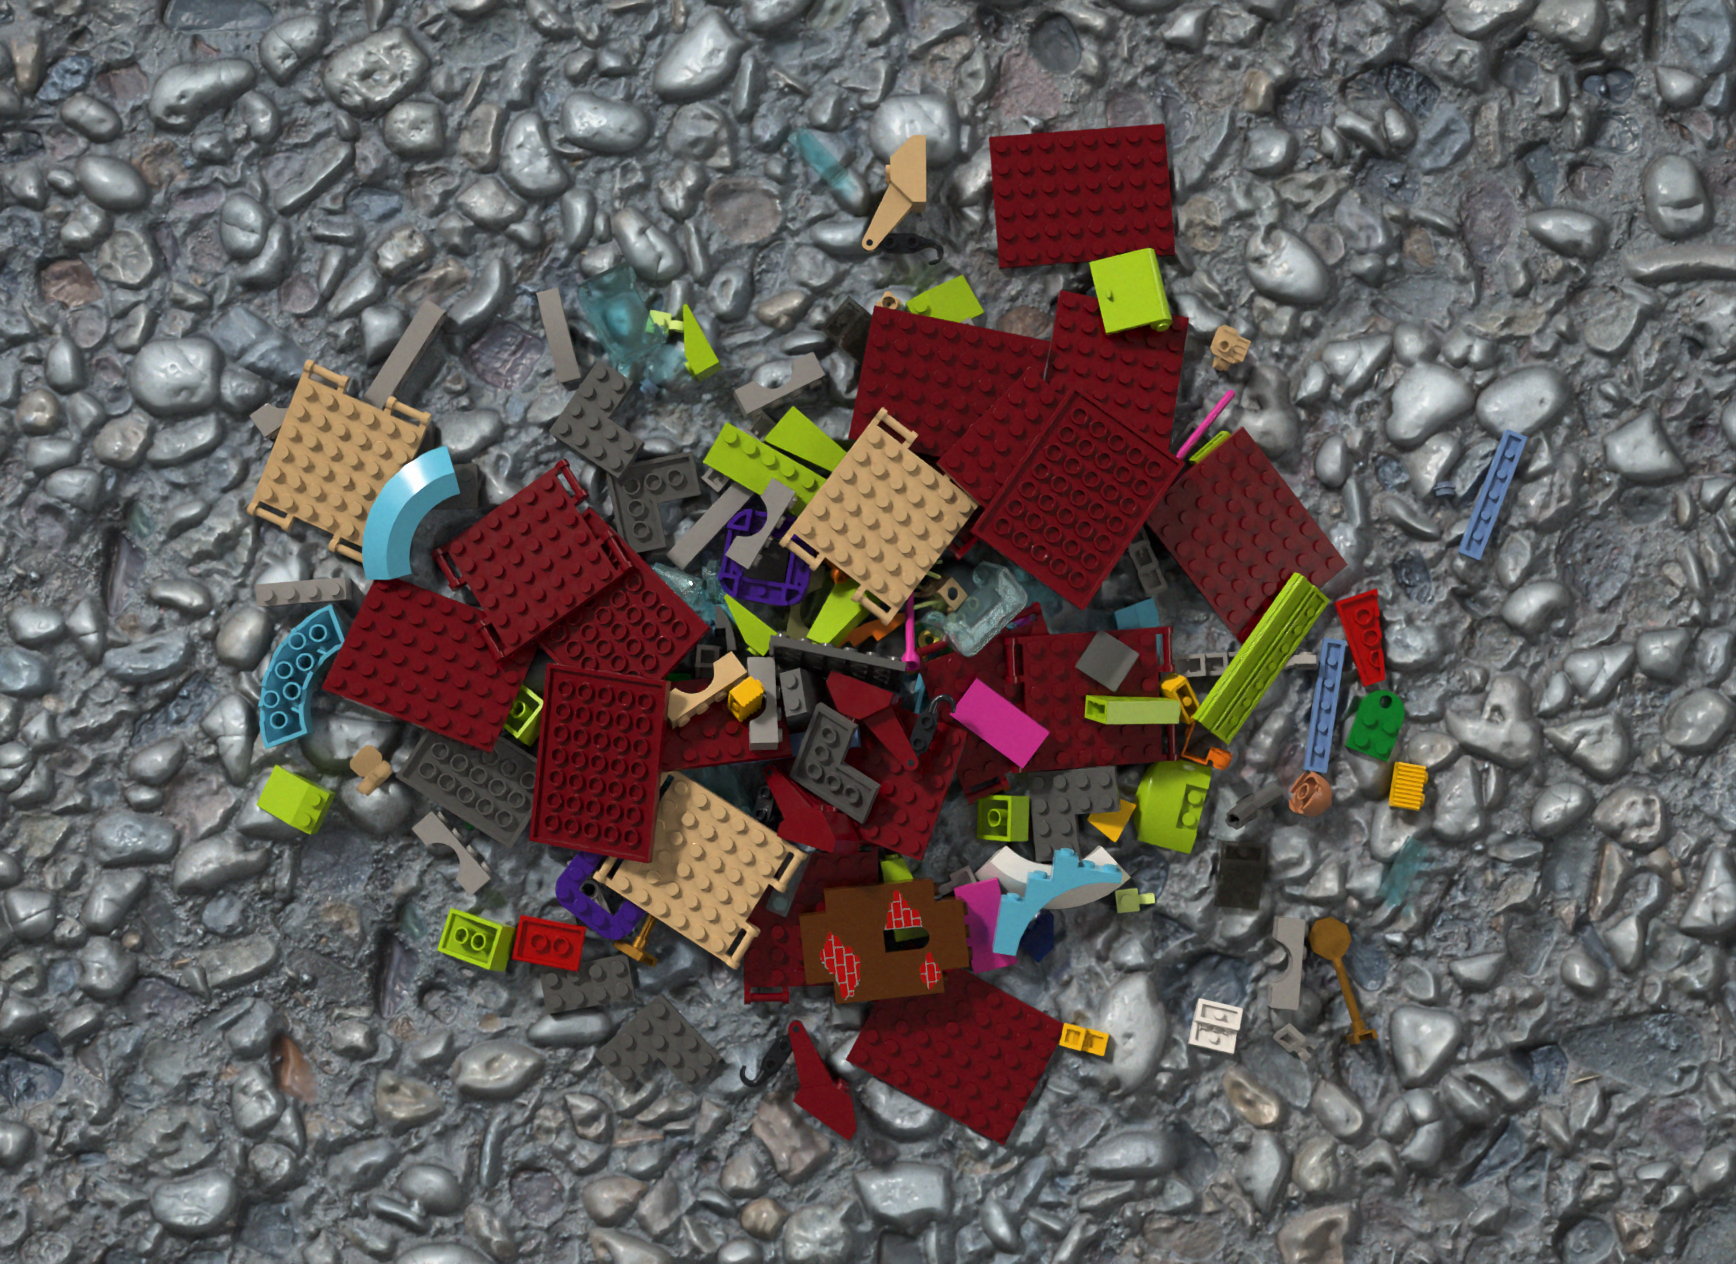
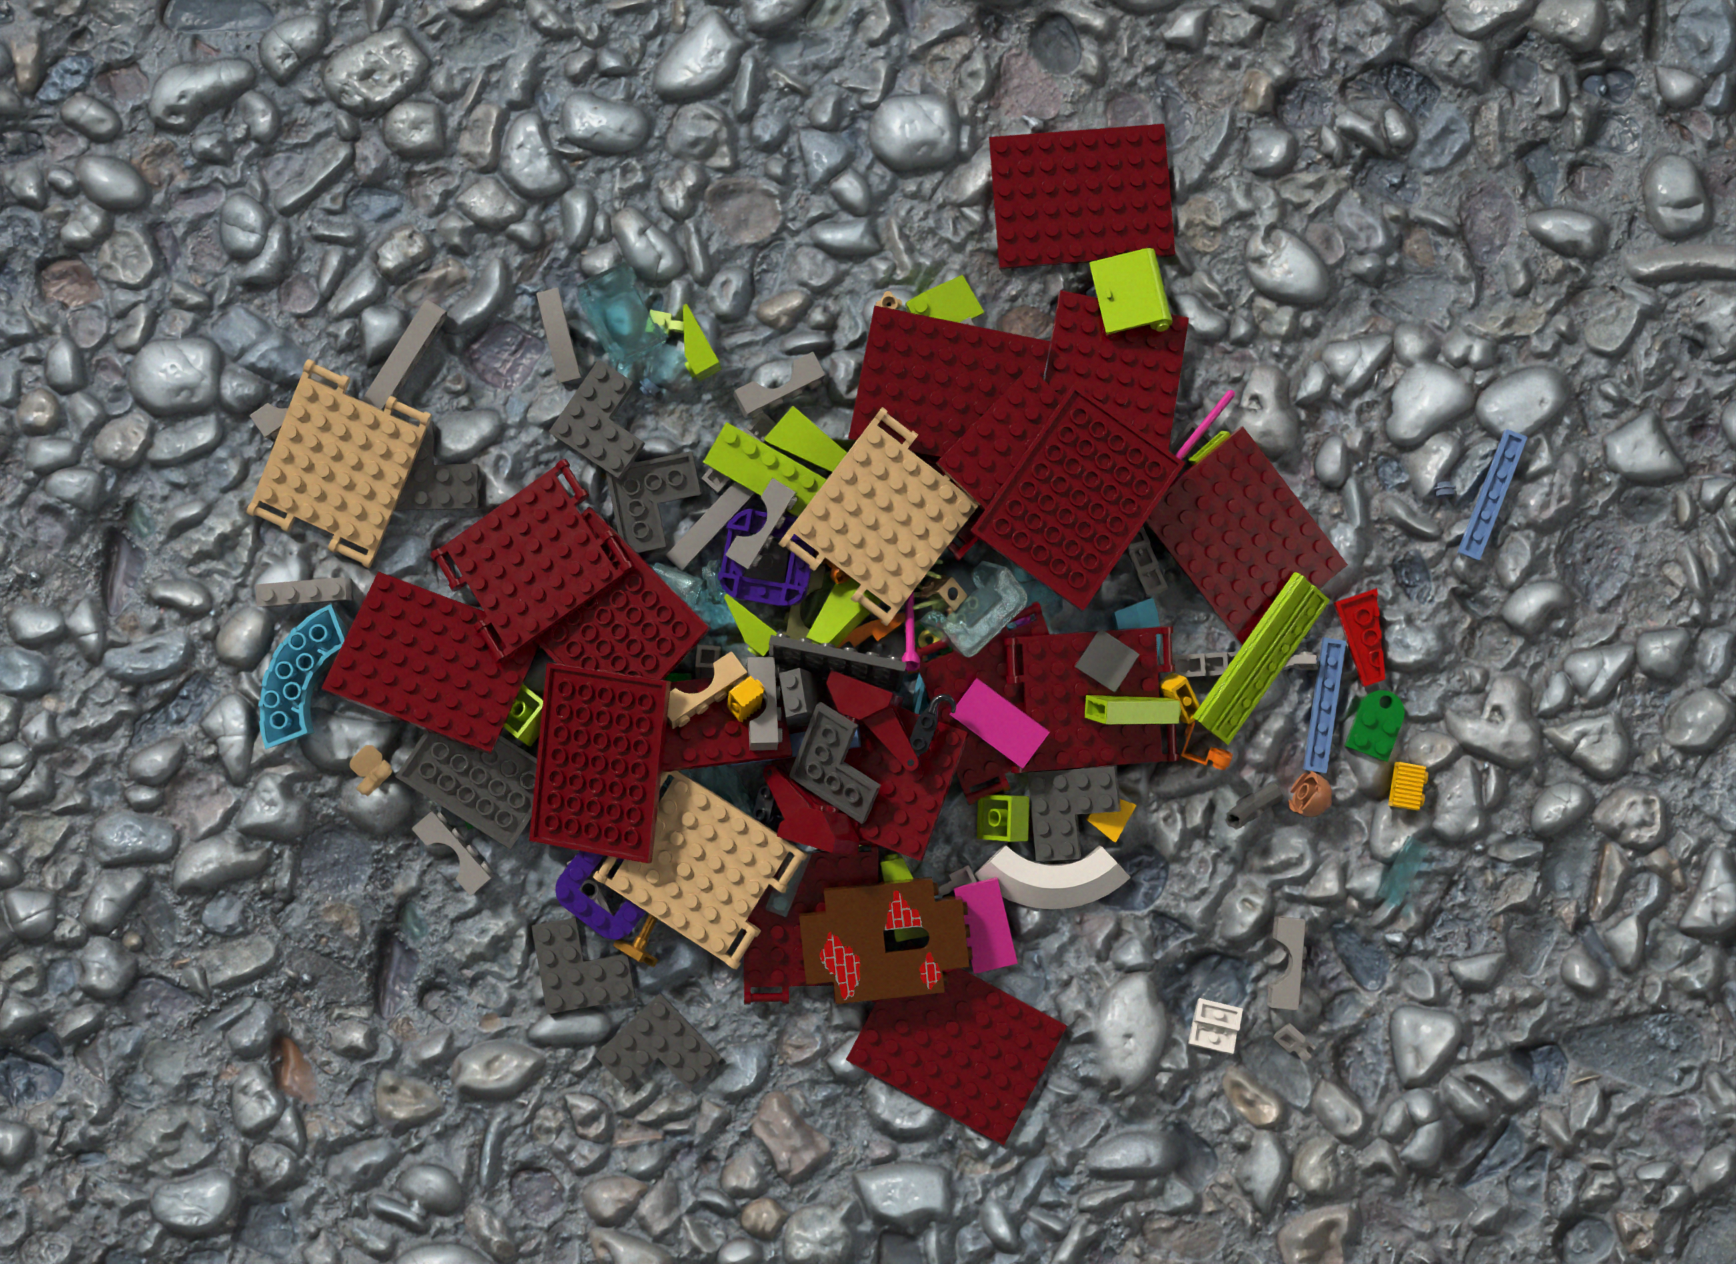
(296, 800): lime slope -> none
(400, 509): medium azure brick -> none
(477, 940): lime slope -> none
(549, 943): red tile -> none
(713, 632): sand blue plate -> none
(724, 623): dark grey slope -> none
(817, 156): clear light blue plate -> none
(818, 1091): dark red slope -> none
(849, 329): clear smoke slope -> none
(904, 195): tan slope -> none
(1040, 888): medium azure arch -> none
(1040, 937): clear blue slope -> none
(1084, 1039): yellow slope -> none
(1128, 900): yellowish green plate -> none
(1171, 803): lime slope -> none
(1228, 347): tan piece -> none
(1239, 873): clear smoke slope -> none
(1331, 940): pearl gold piece -> none

